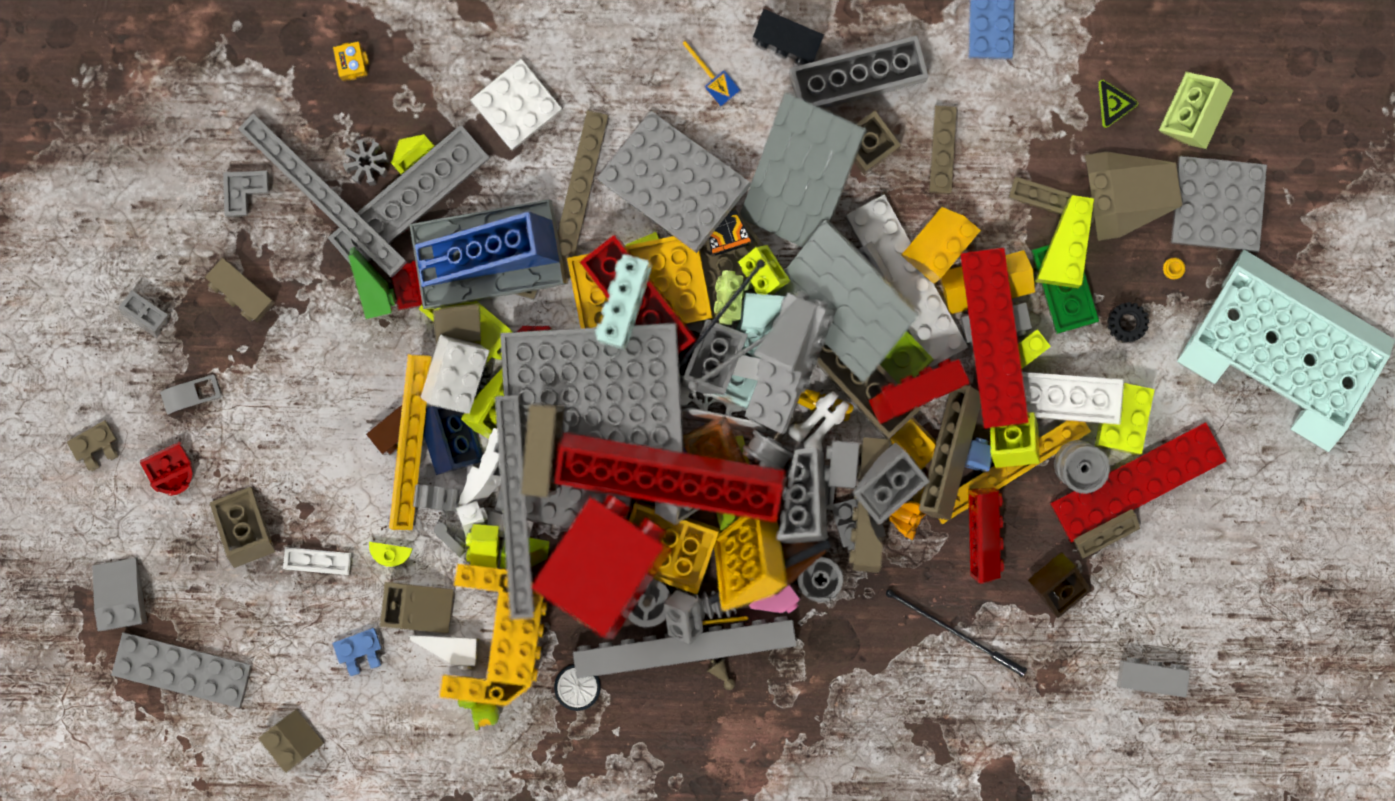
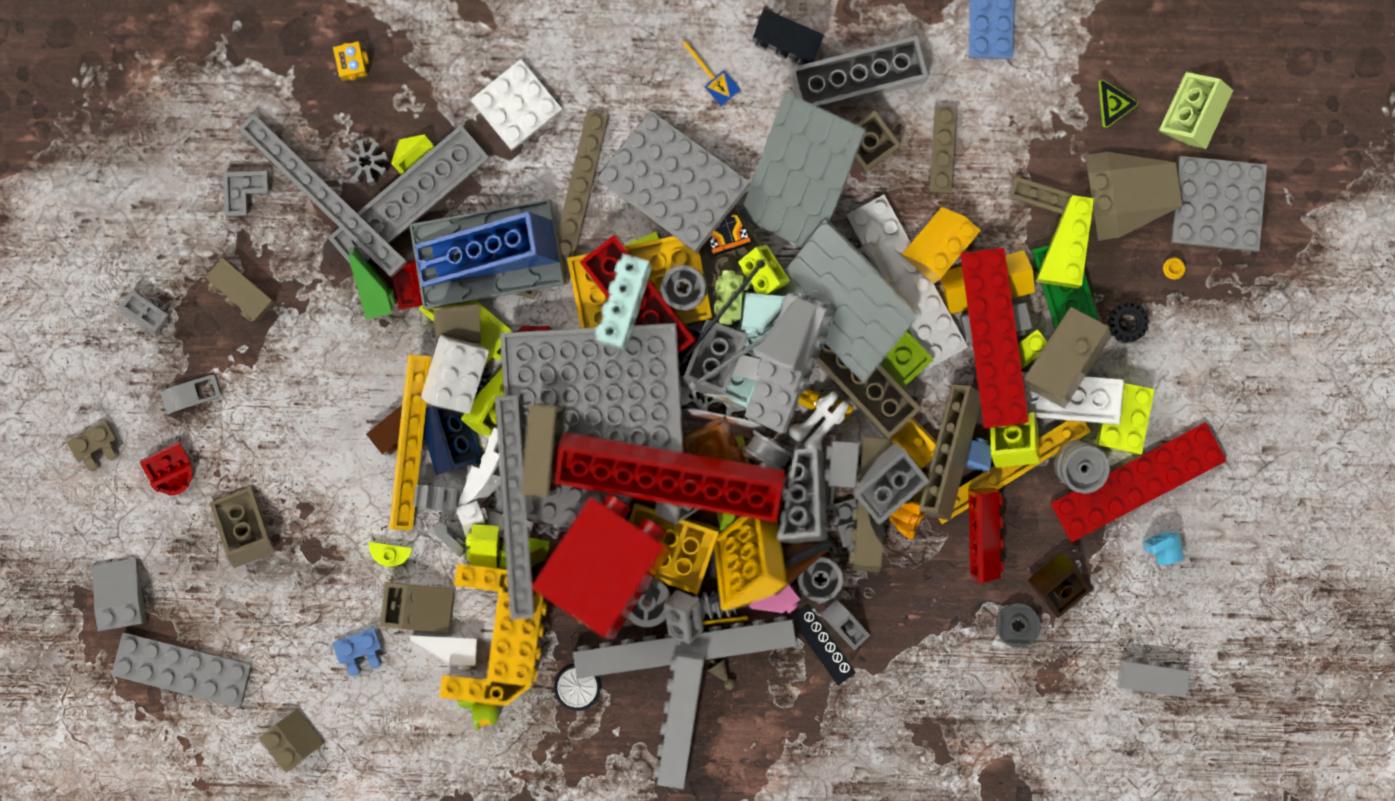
(317, 561): white tile -> none
(680, 719): none -> light grey brick
(695, 293): none -> light grey brick
(822, 645): none -> black sticker
(845, 624): none -> light grey slope
(919, 390): red wedge -> none
(994, 655): black piece -> none
(1008, 633): none -> dark grey plate
(1067, 357): none -> dark tan brick
(1107, 534): dark tan plate -> none
(1166, 548): none -> medium azure piece
(1303, 326): light aqua slope -> none

